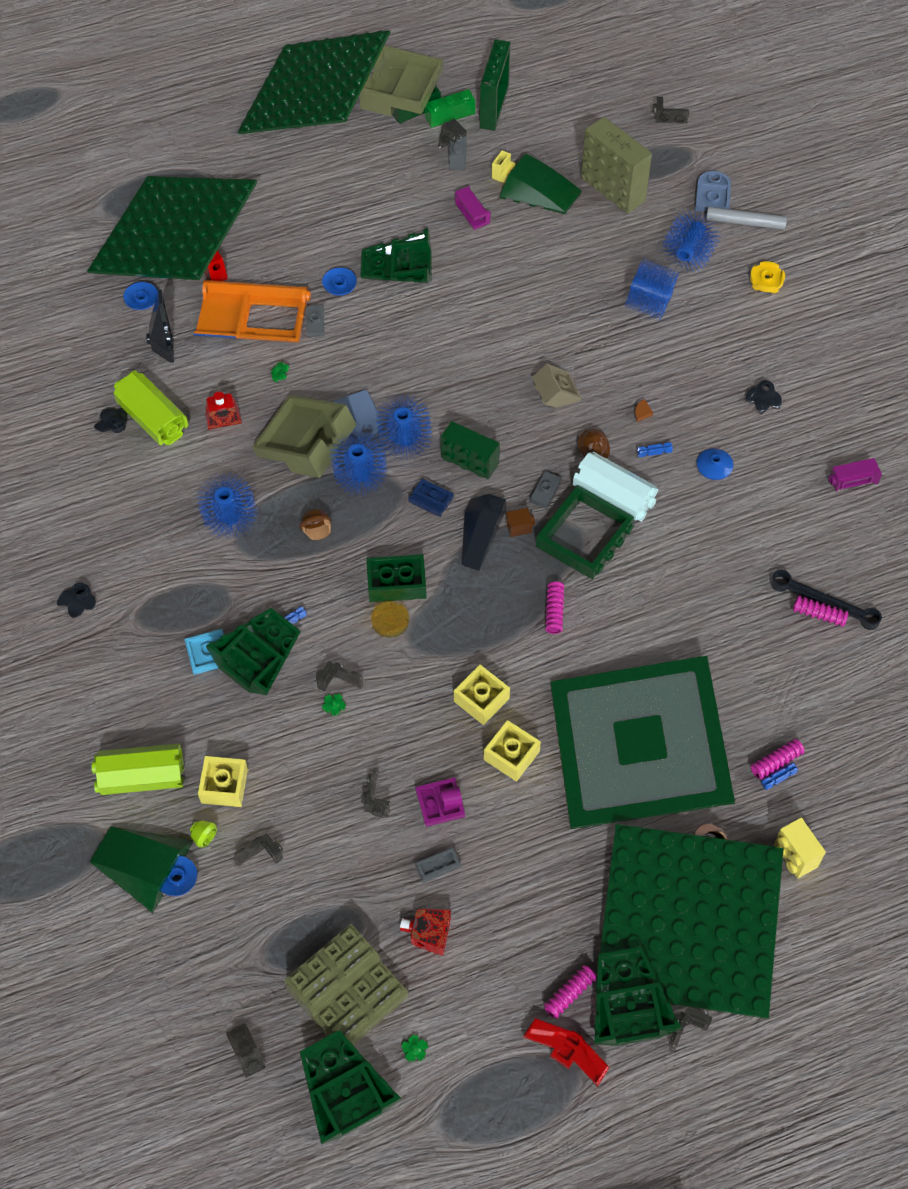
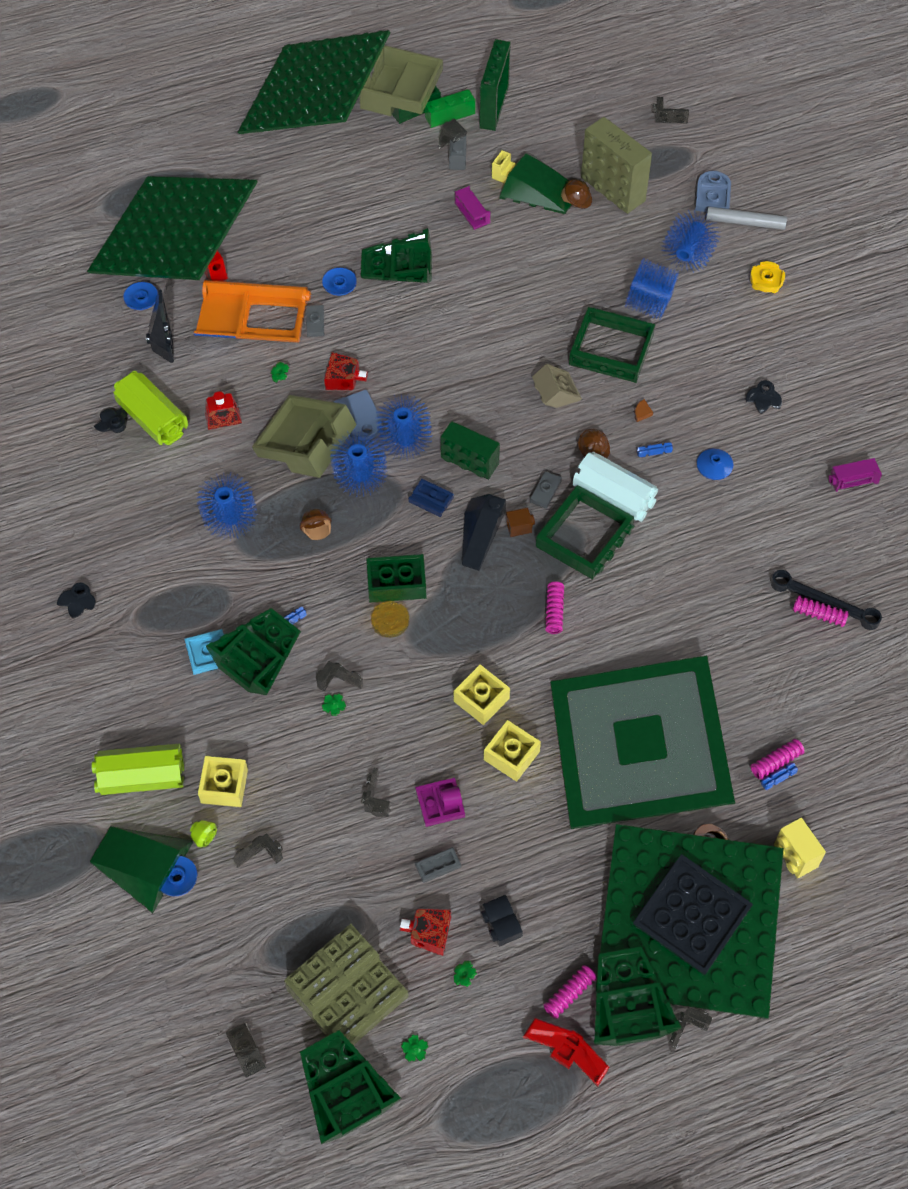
(343, 373): none -> red torso
(464, 973): none -> green plant
(502, 920): none -> black brick
(577, 194): none -> reddish brown piece
(605, 365): none -> dark green window
(692, 914): none -> black plate

